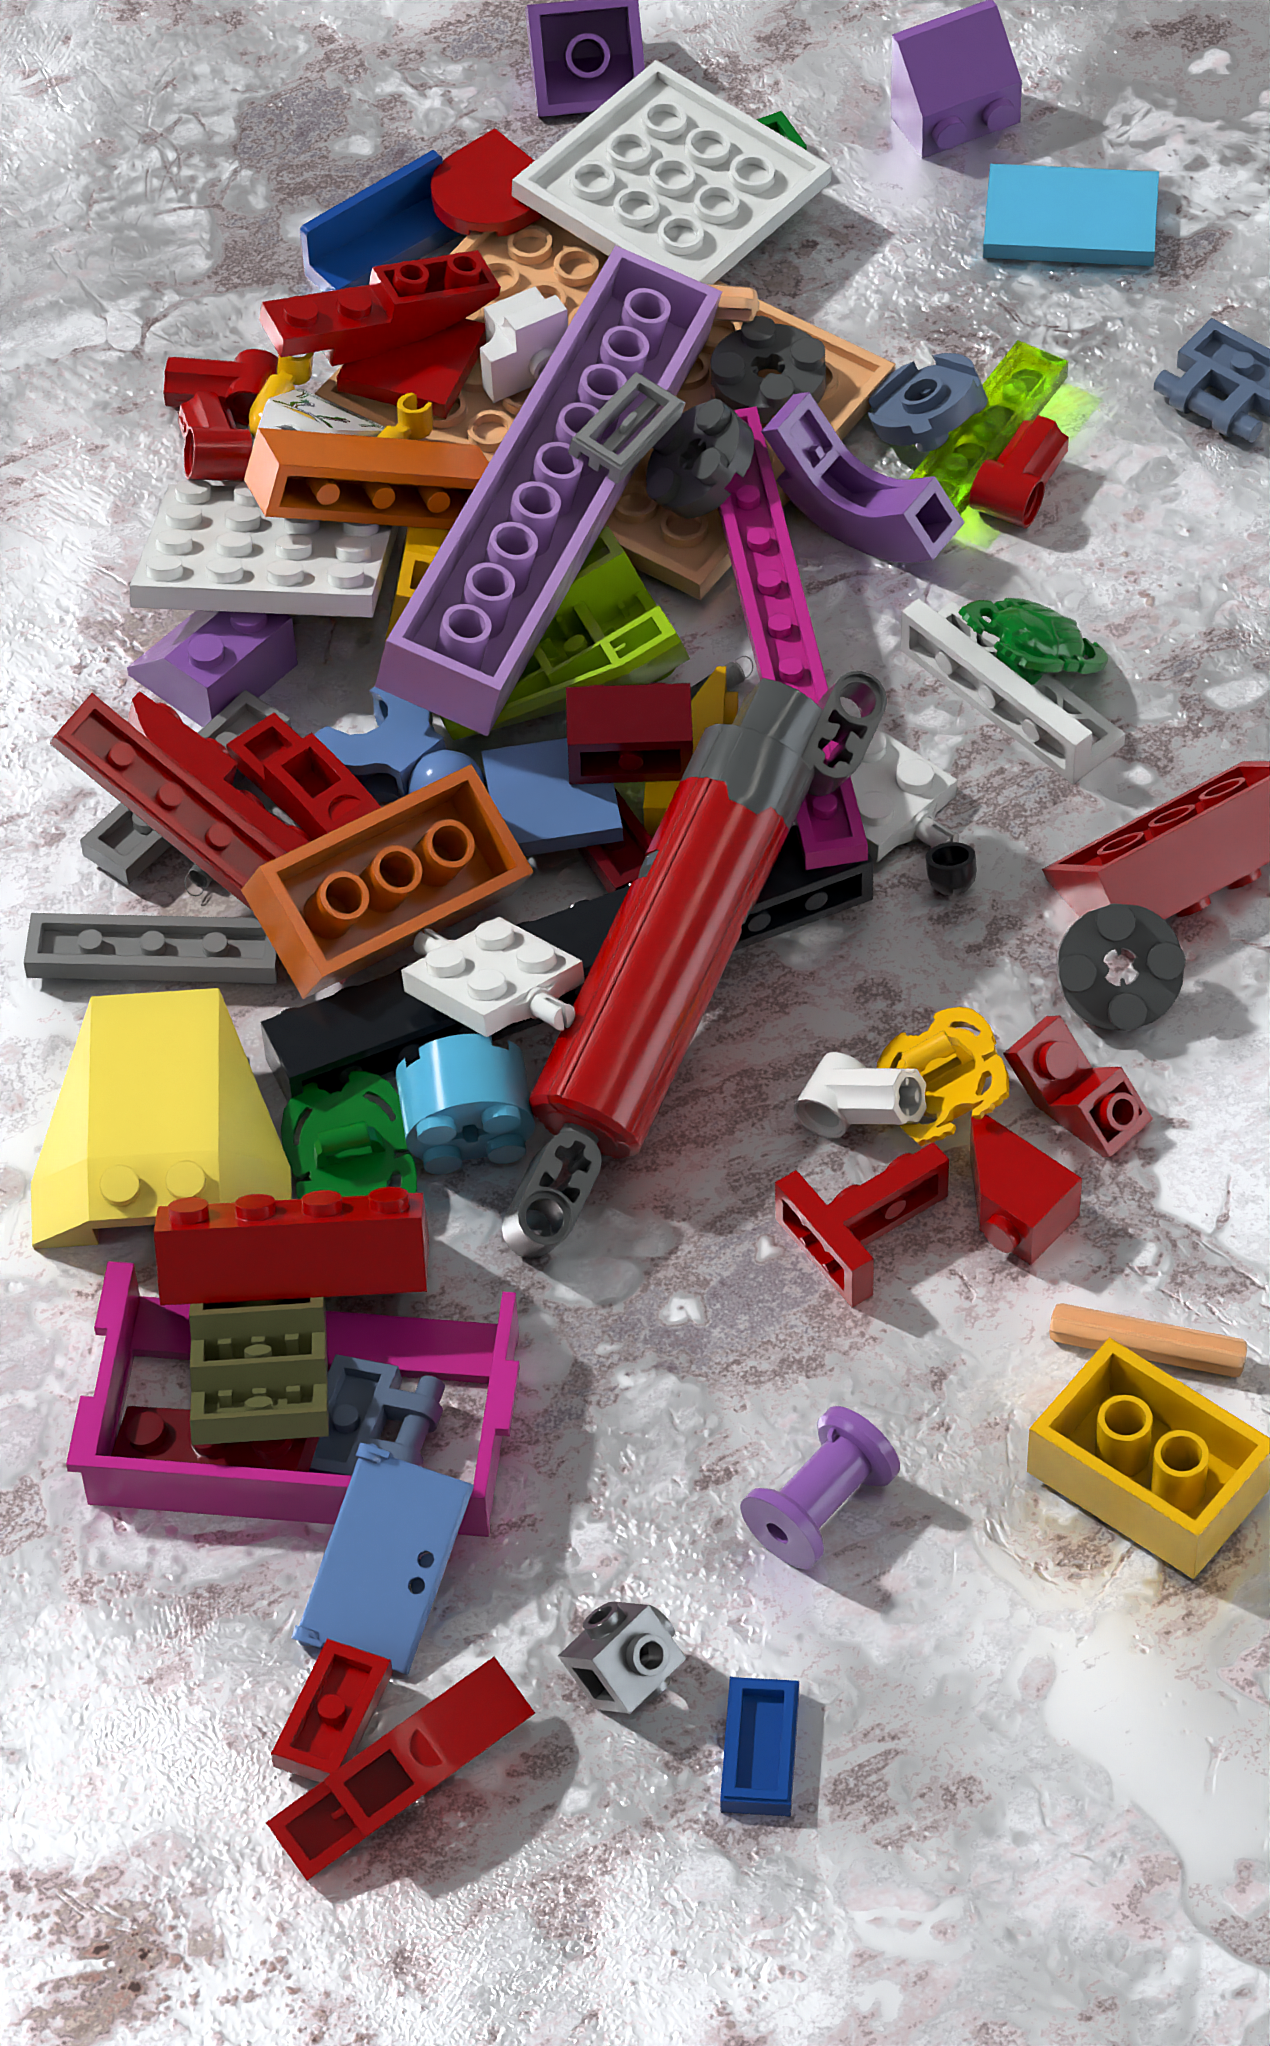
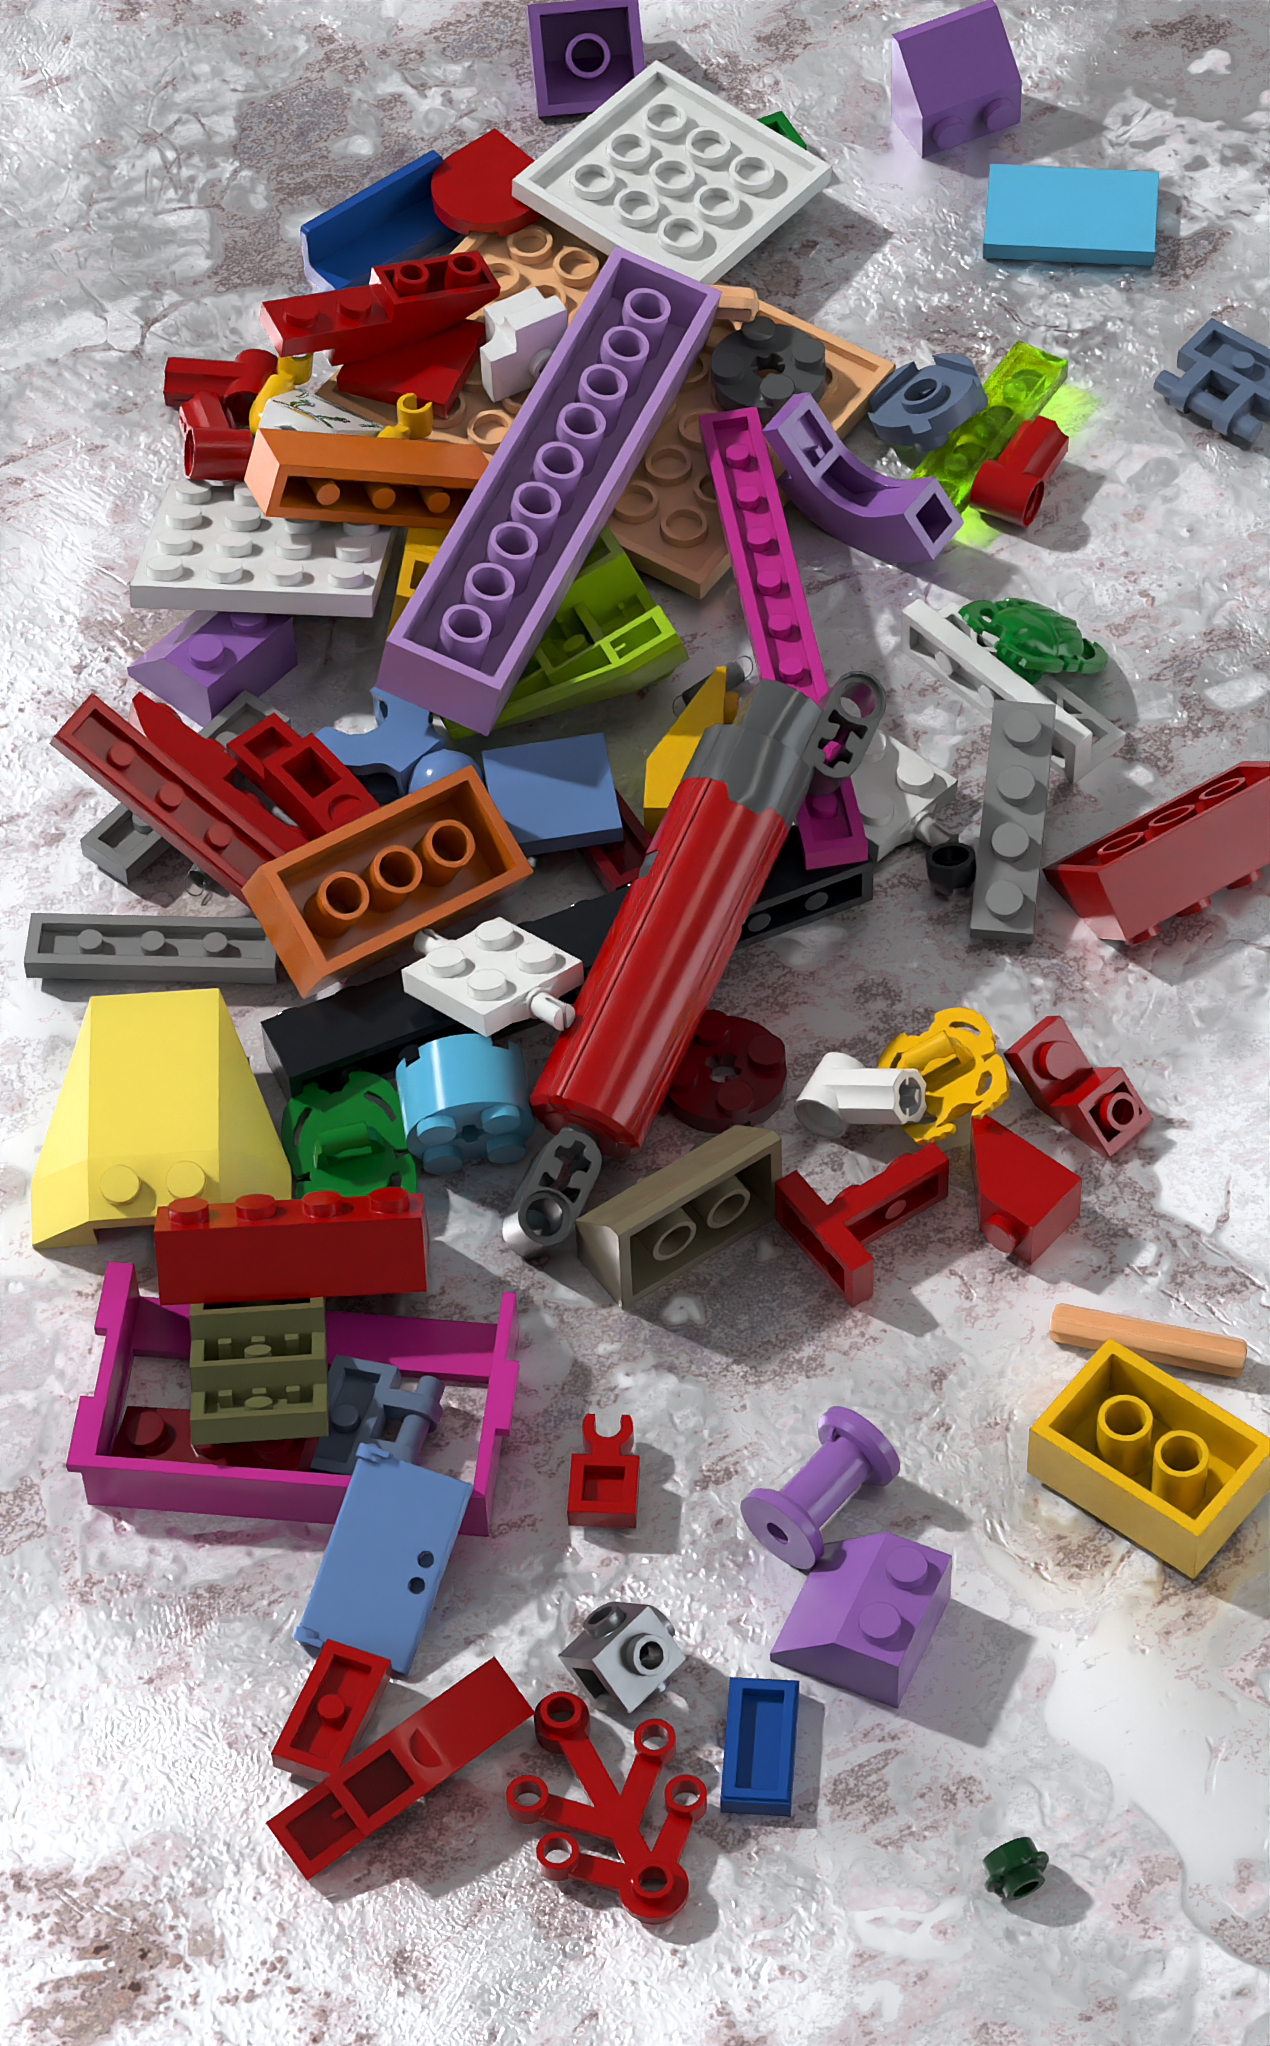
(604, 455): light grey tile -> none
(604, 1479): none -> red plate
(612, 1815): none -> red plant
(629, 733): dark red brick -> none
(681, 1213): none -> dark tan slope
(699, 459): dark grey plate -> none
(753, 1055): none -> dark red plate
(867, 1615): none -> medium lavender slope
(1013, 821): none -> light grey plate
(1015, 1868): none -> dark green plate
(1083, 973): dark grey plate -> none

